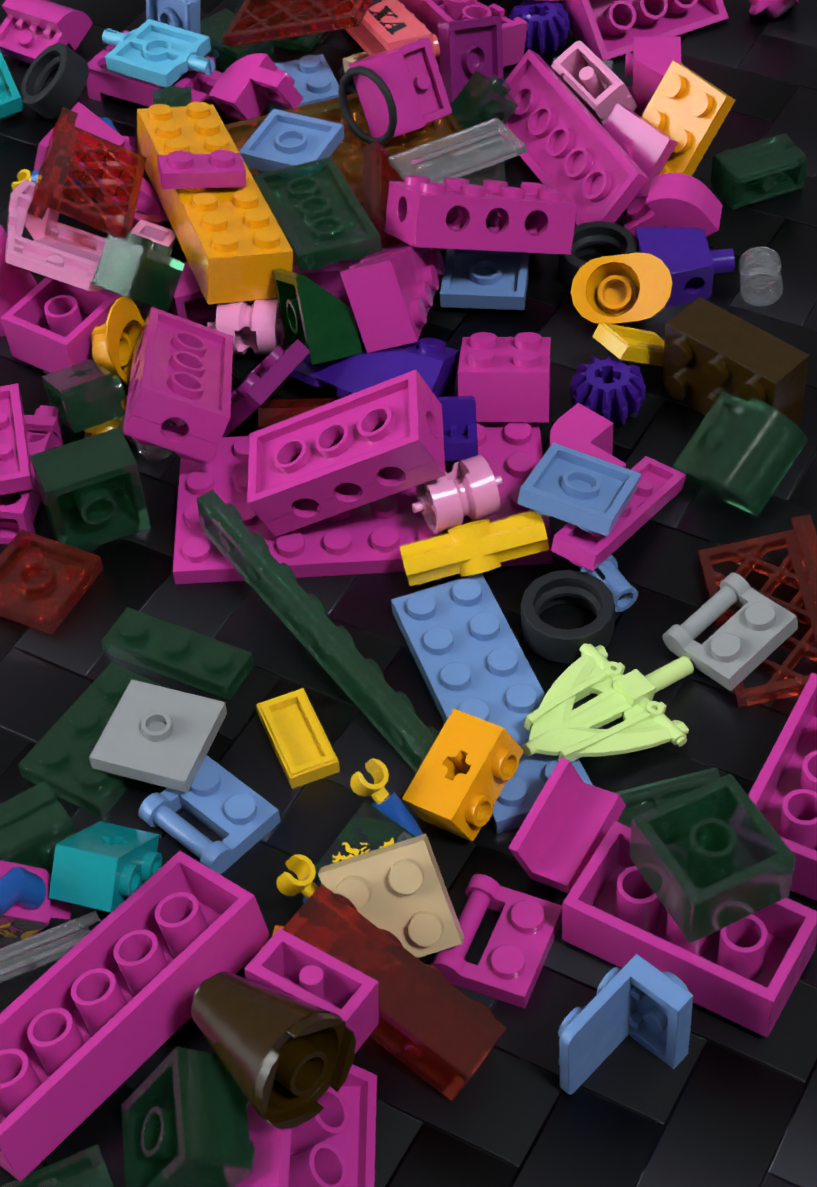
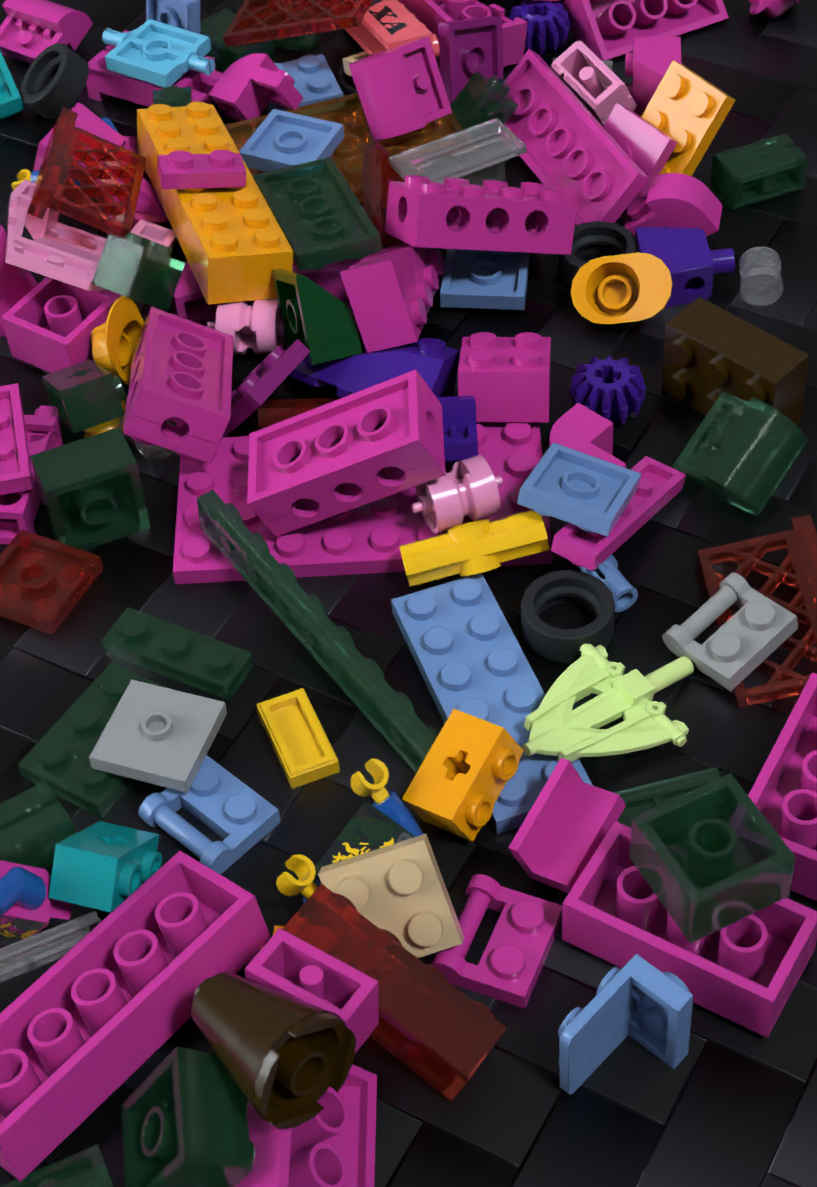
(388, 98): black piece -> none
(631, 343): yellow tile -> none

